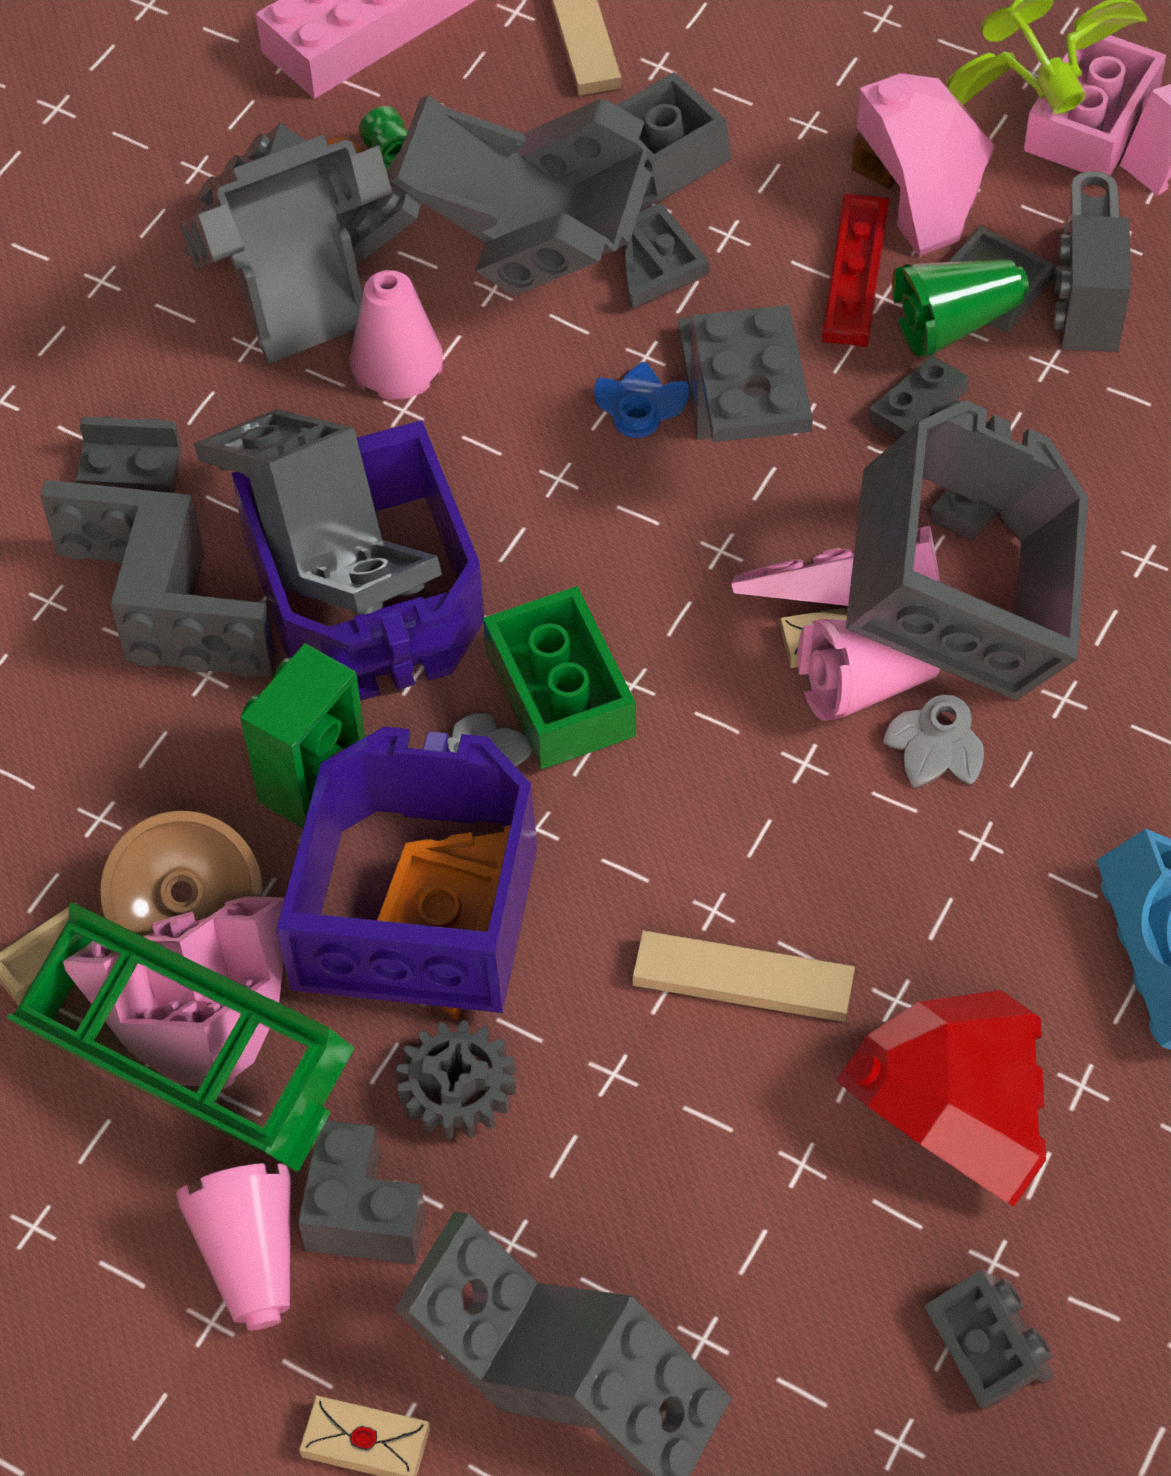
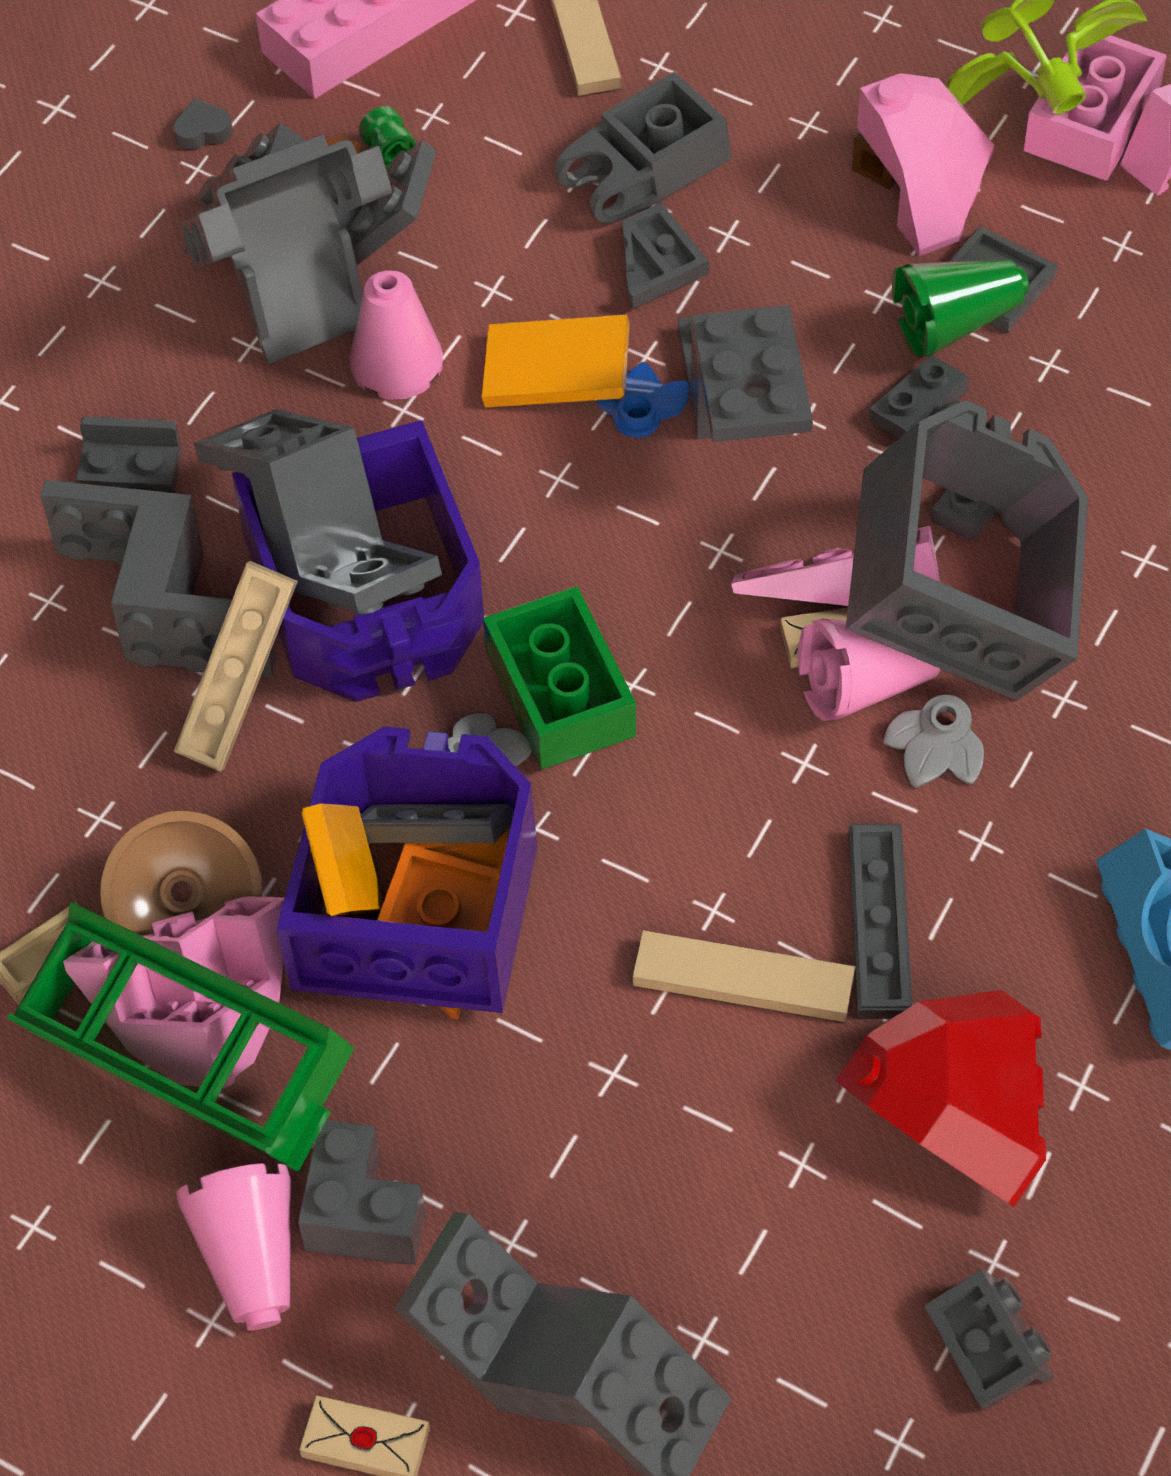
(201, 125): none -> dark grey tile
(235, 666): none -> tan tile
(296, 725): green brick -> none
(342, 859): none -> light orange tile
(436, 823): none -> dark grey tile
(478, 1088): dark grey gear -> none
(537, 210): dark grey piece -> none
(556, 361): none -> light orange tile
(855, 270): red tile -> none
(879, 920): none -> dark grey tile
(1094, 269): dark grey brick -> none

